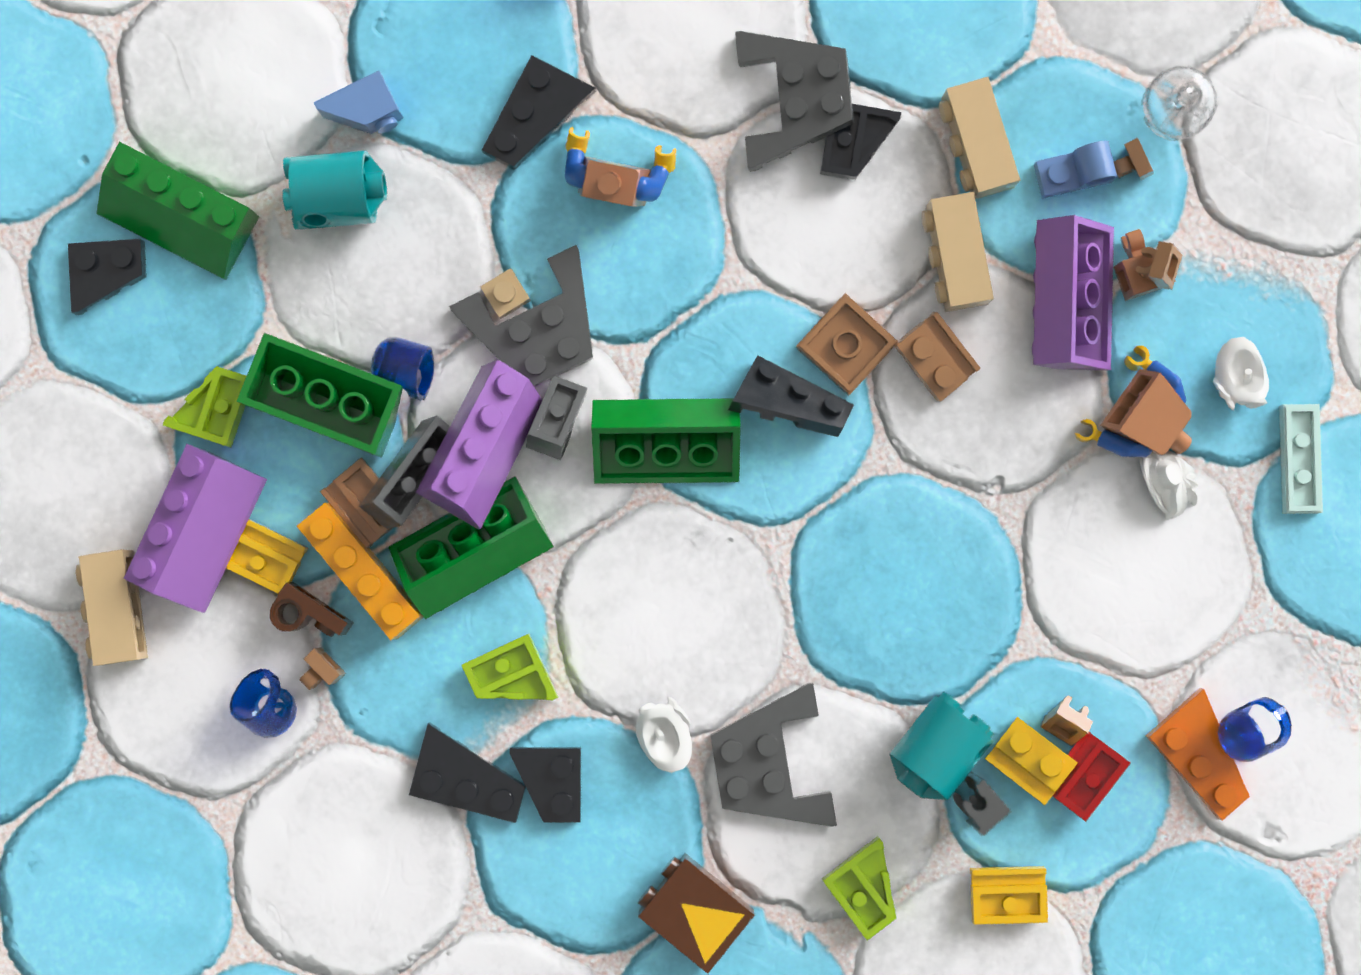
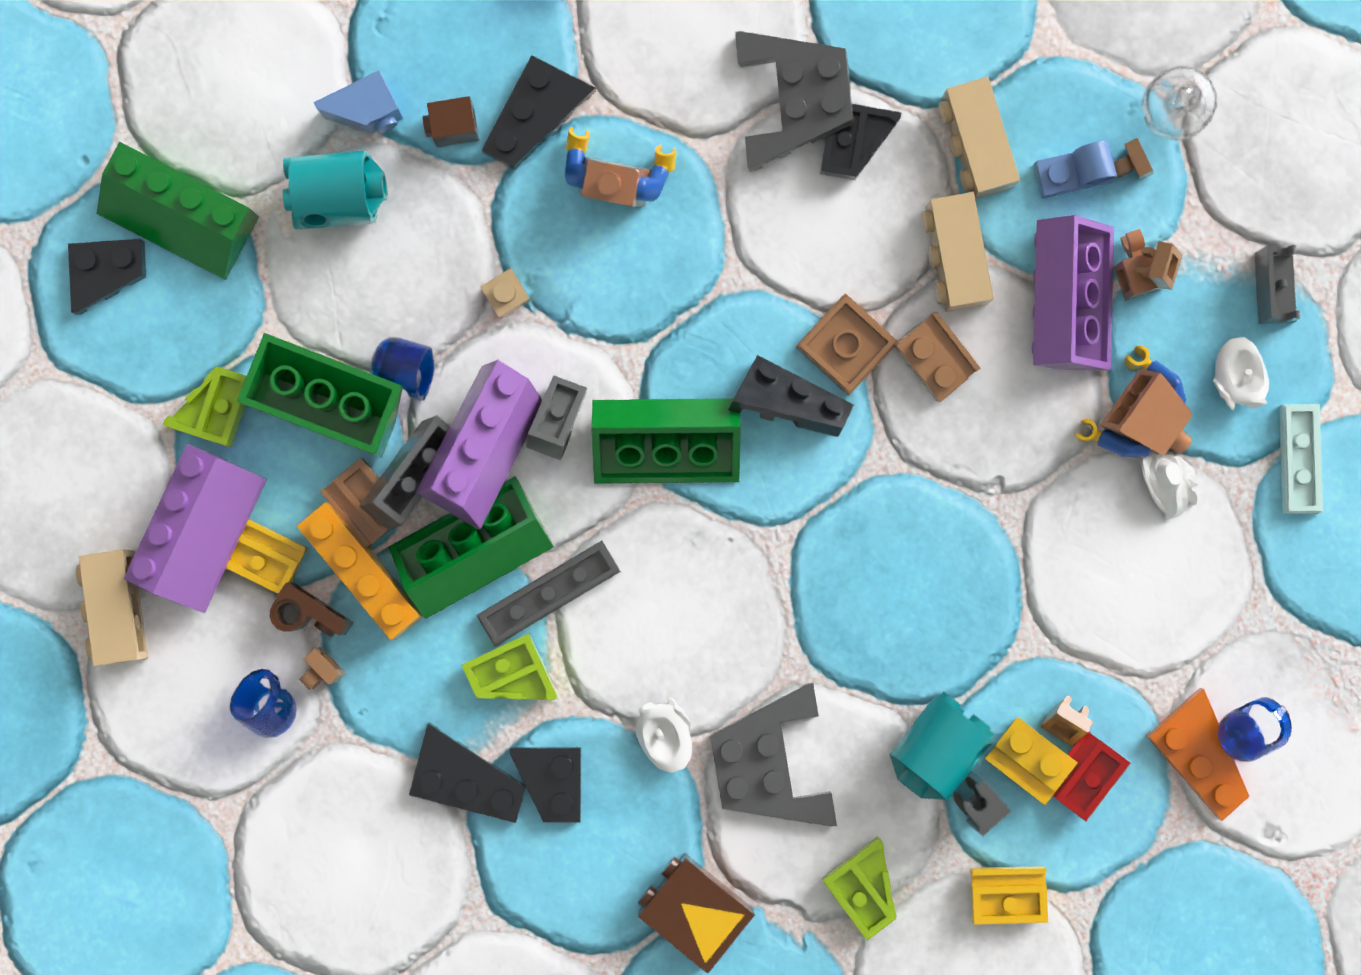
(451, 122): none -> reddish brown brick
(544, 338): dark grey wing -> none
(548, 593): none -> dark grey tile
(1276, 285): none -> dark grey hinge

